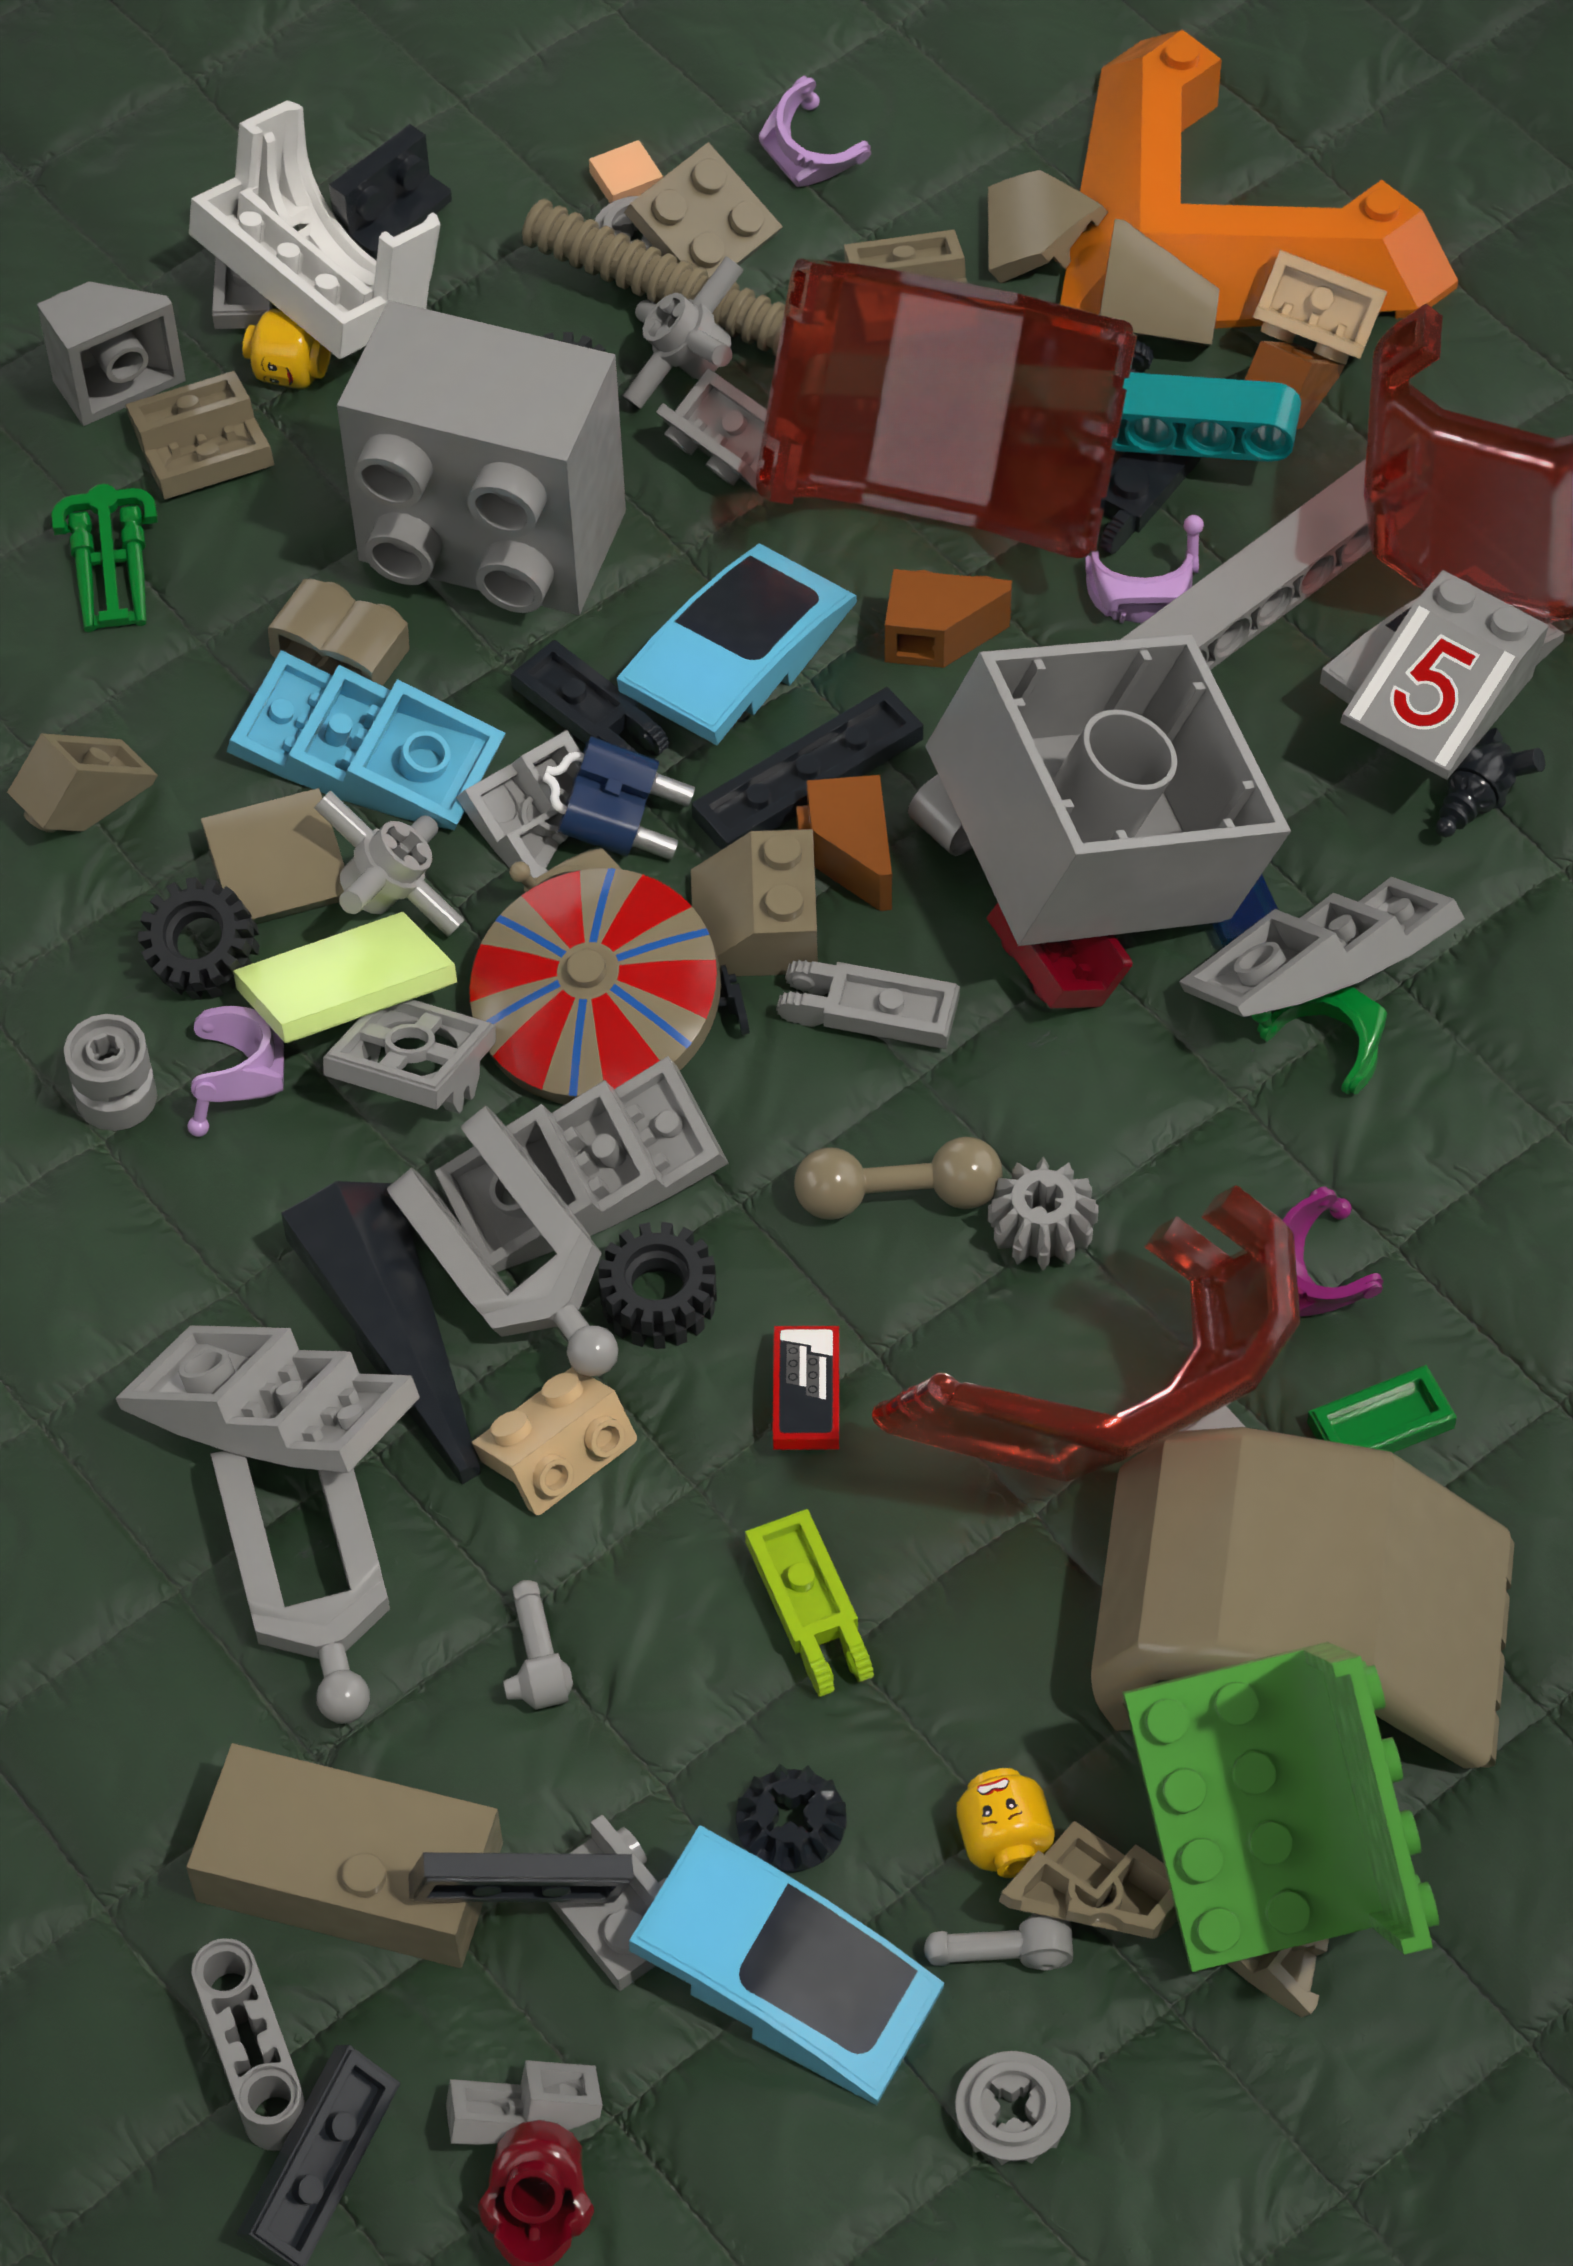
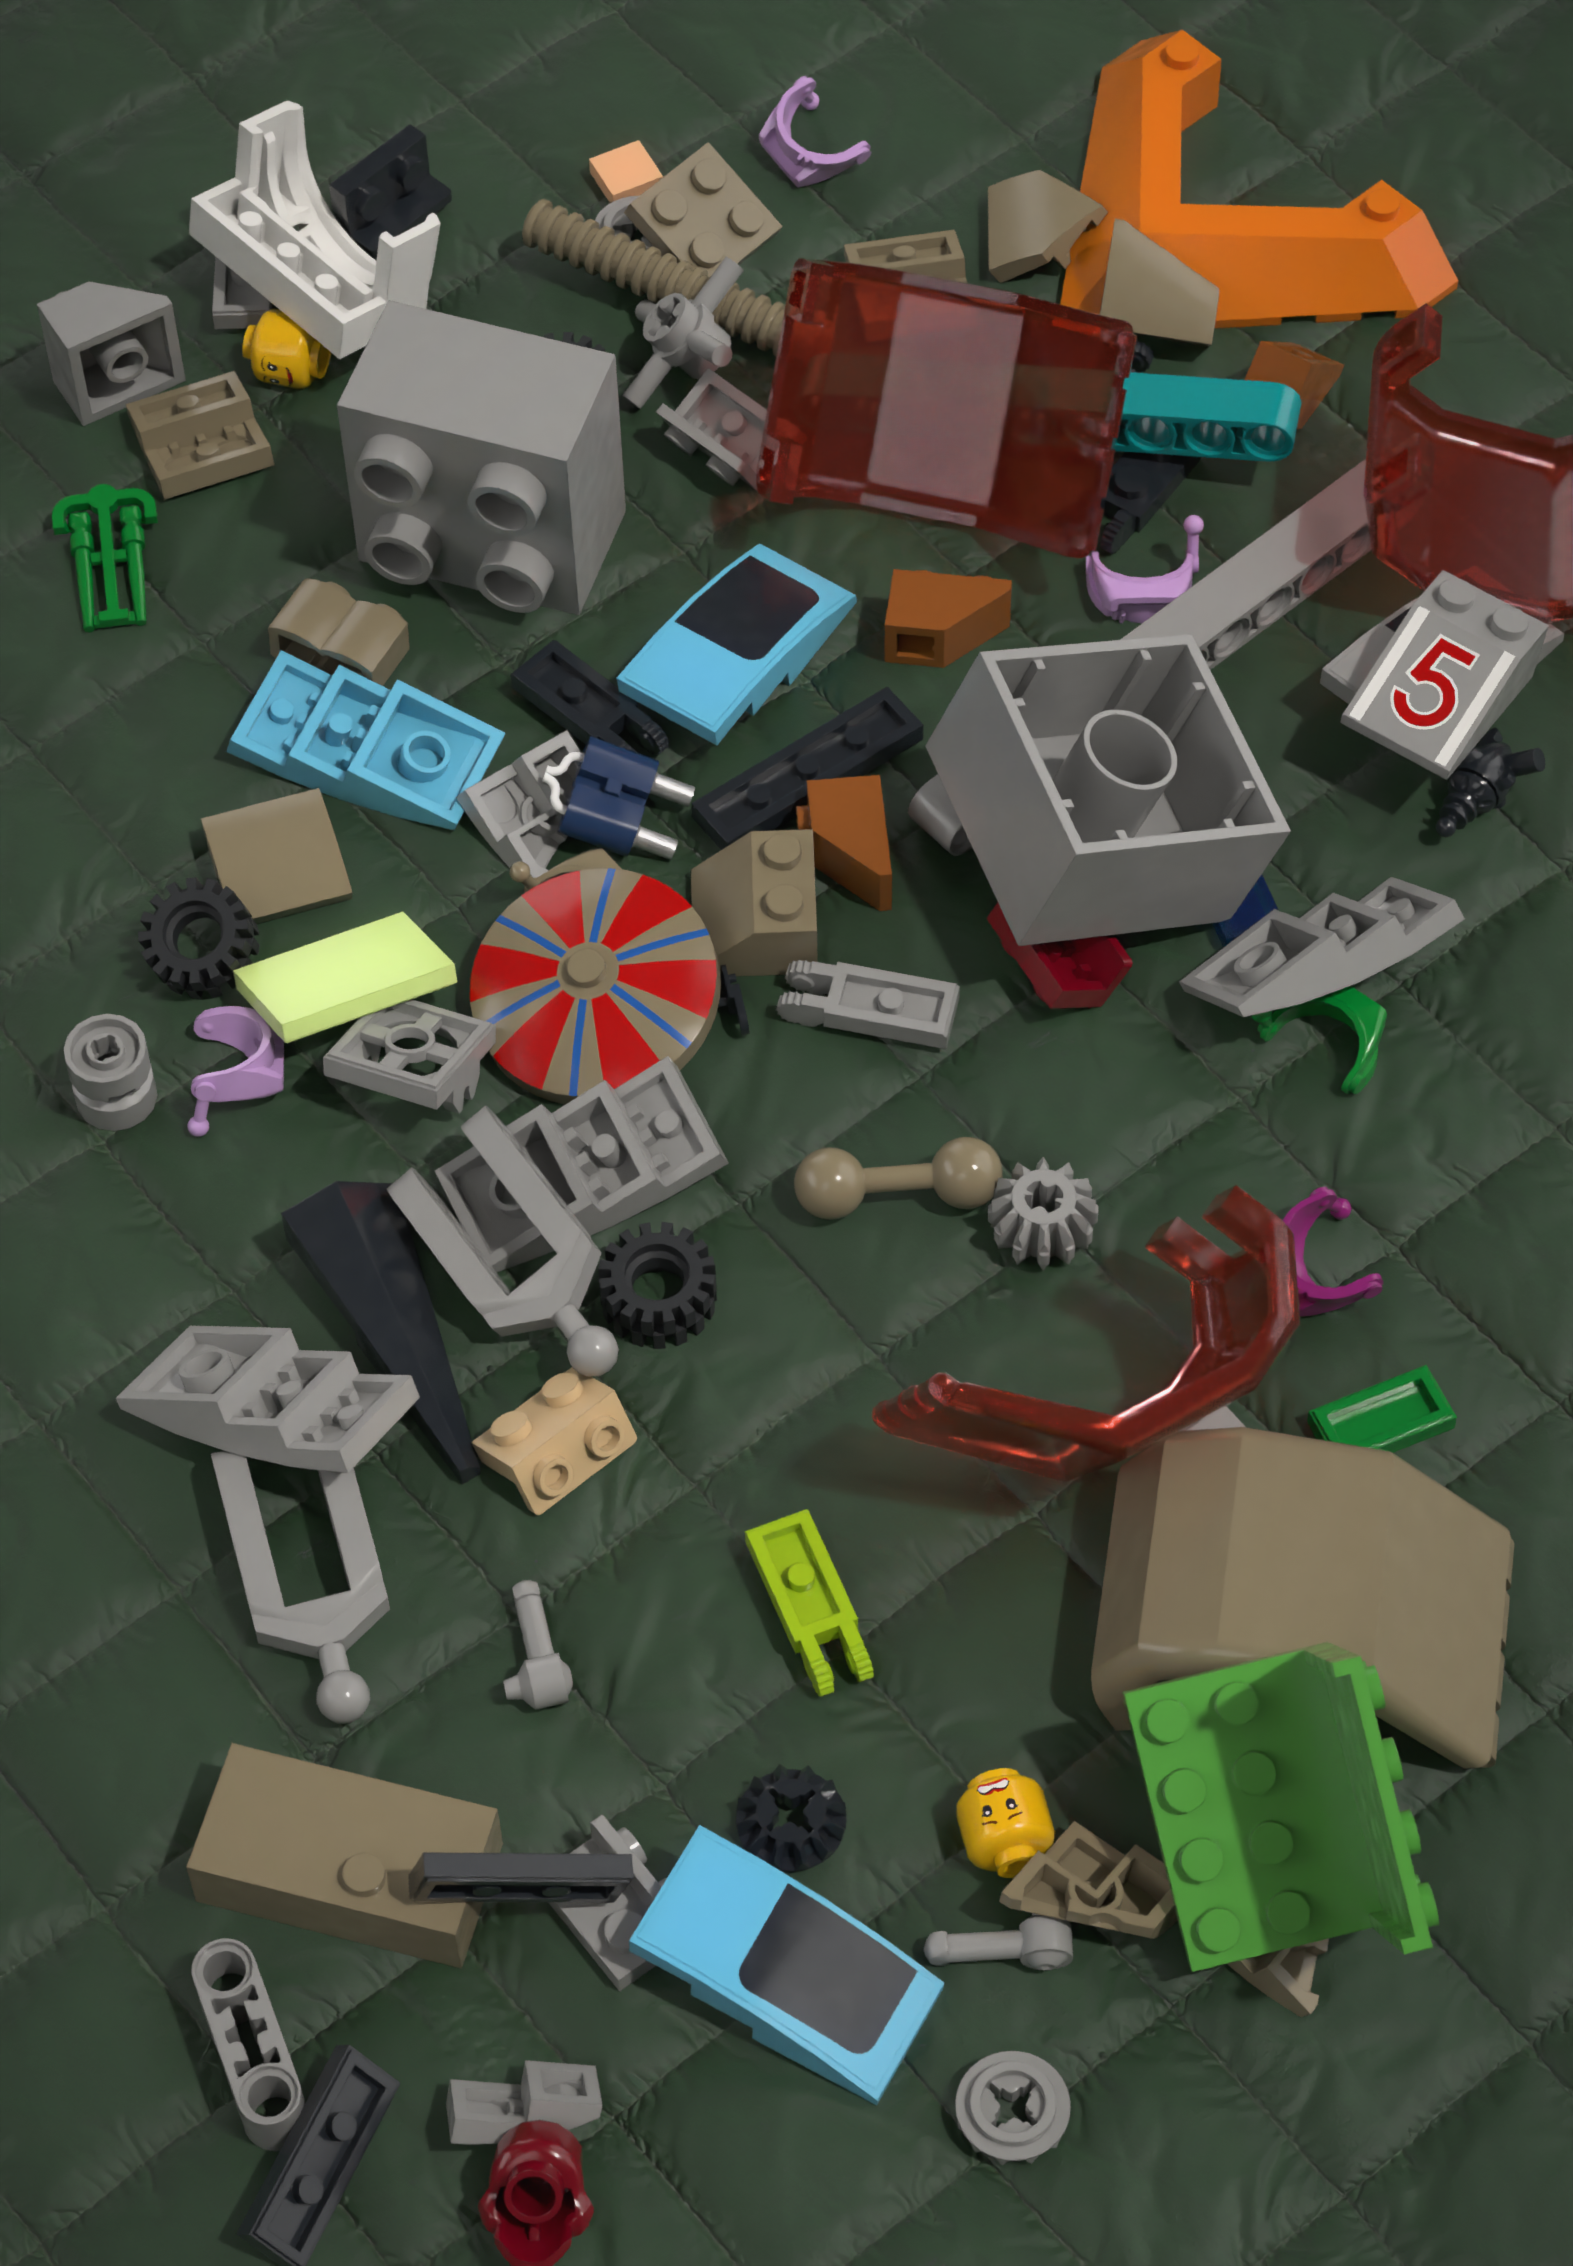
(77, 781): dark tan slope -> none
(387, 865): light grey bar -> none
(806, 1388): slope -> none
(1318, 306): tan bracket -> none

